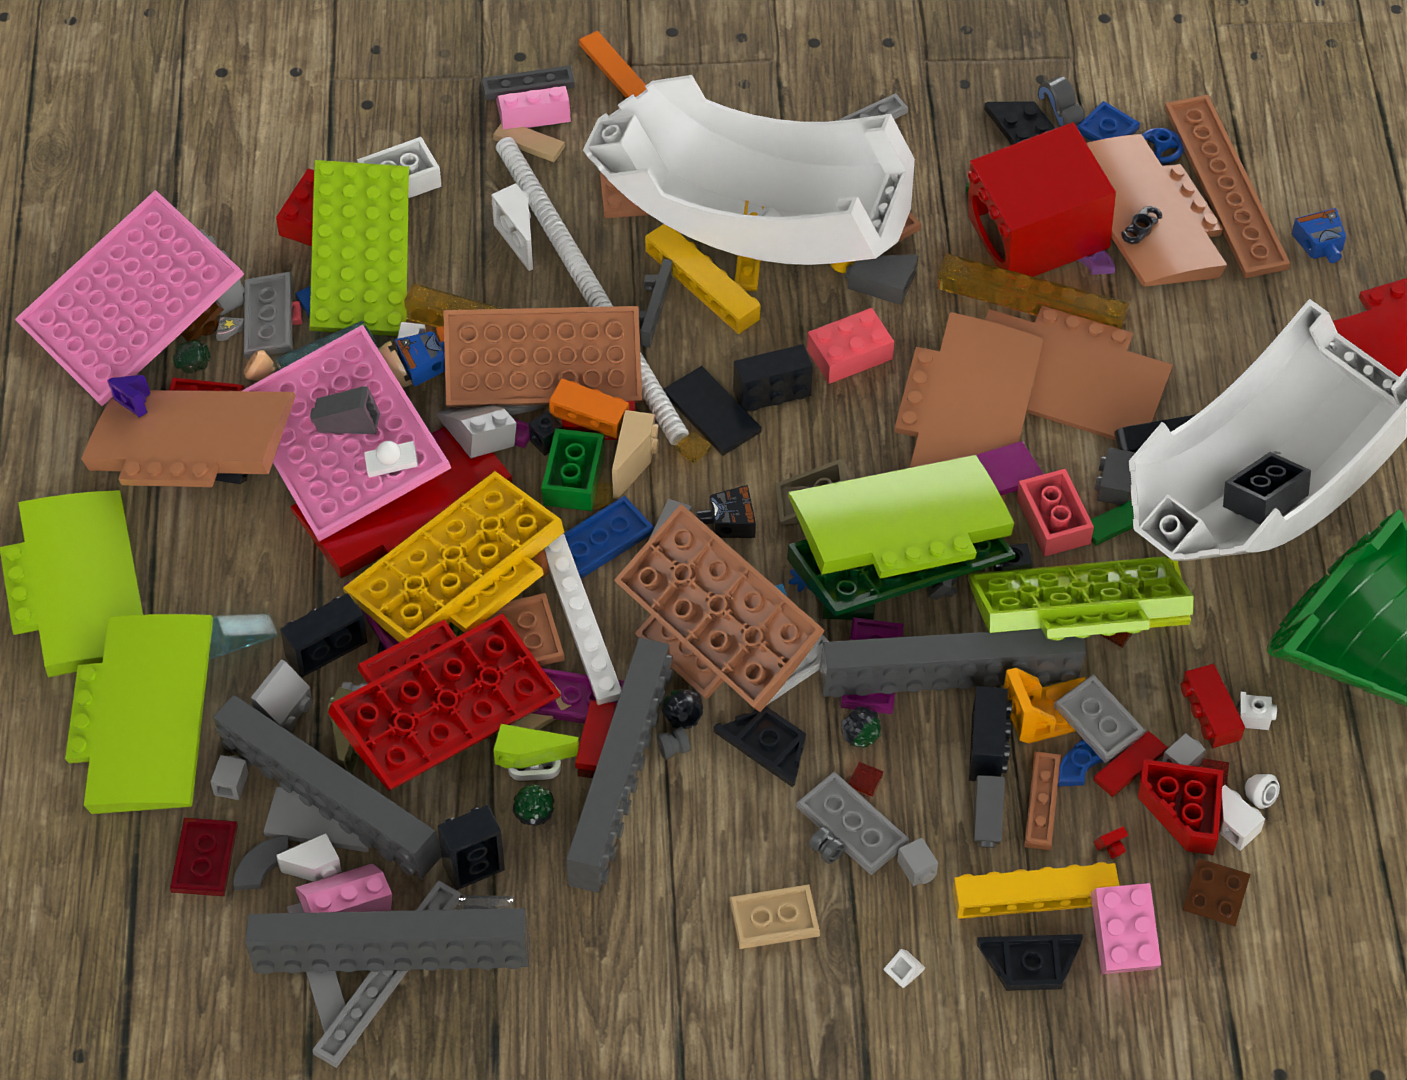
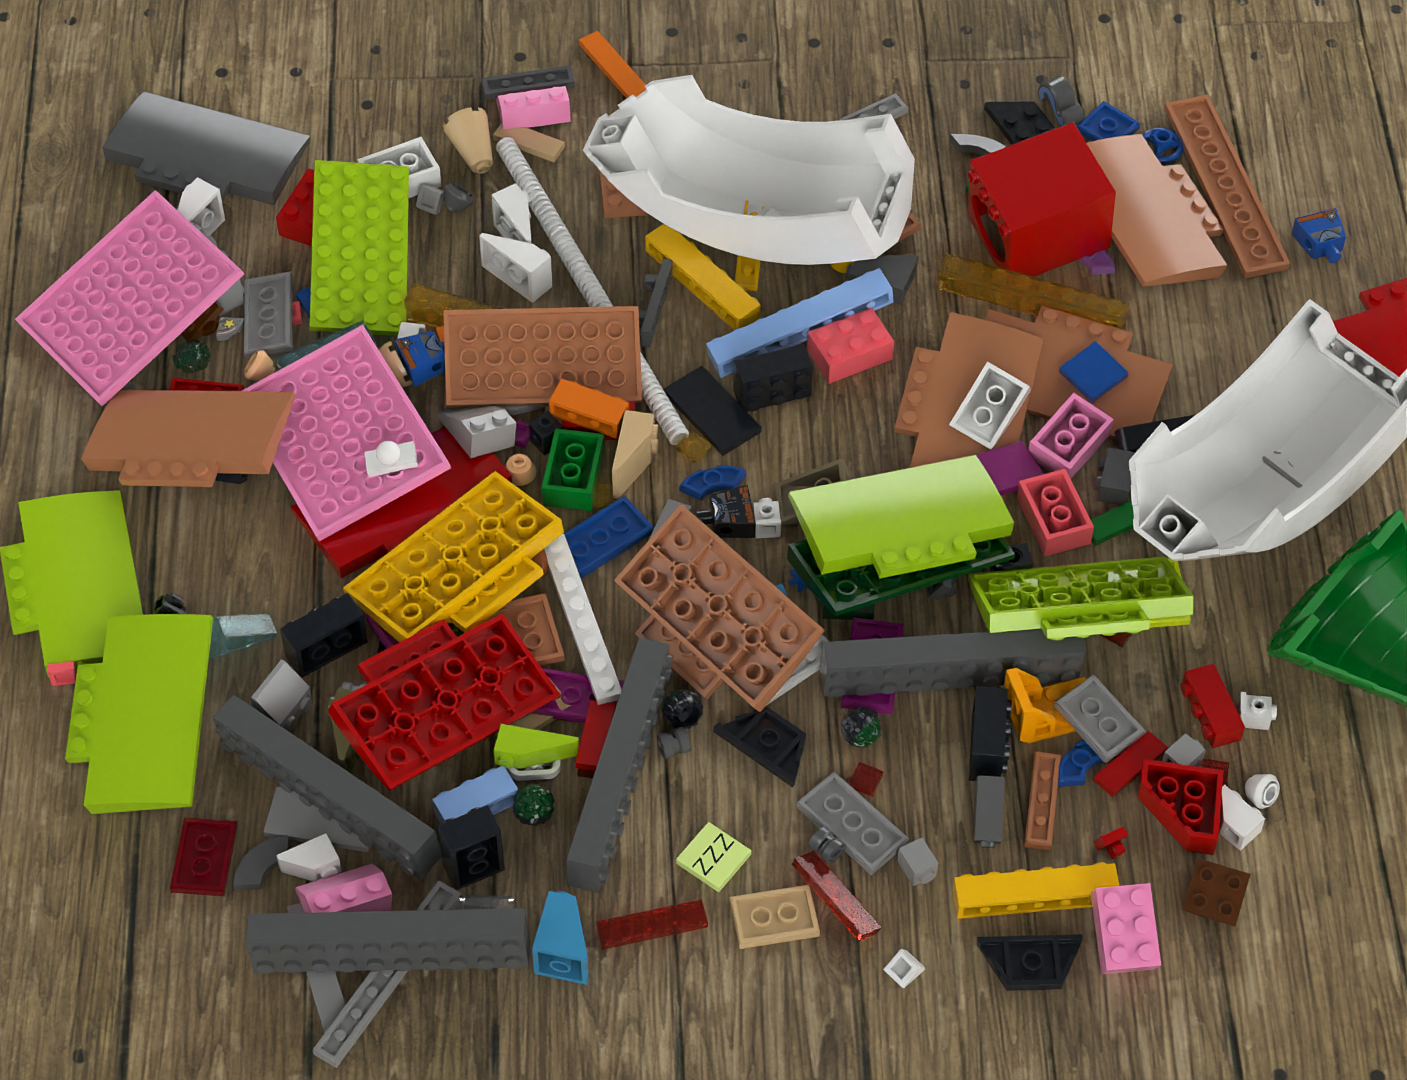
(62, 673): none -> coral tile
(130, 392): dark purple slope -> none
(169, 605): none -> black gear
(184, 141): none -> dark grey slope
(202, 206): none -> white slope
(229, 777): light grey brick -> none
(346, 412): dark grey slope -> none
(430, 199): none -> light grey tile
(457, 197): none -> dark grey cone
(471, 137): none -> tan cone
(491, 789): none -> light blue brick
(517, 264): none -> white slope
(521, 469): none -> light nougat cone
(559, 941): none -> dark azure slope
(651, 924): none -> clear red tile
(708, 481): none -> blue tile
(713, 857): none -> yellowish green tile
(767, 514): none -> white brick
(792, 324): none -> light blue brick
(836, 896): none -> clear red tile
(974, 144): none -> tile
(990, 405): none -> white slope
(1071, 436): none -> bright pink brick
(1093, 372): none -> blue tile
(1140, 232): black piece -> none
(1265, 486): black brick -> none

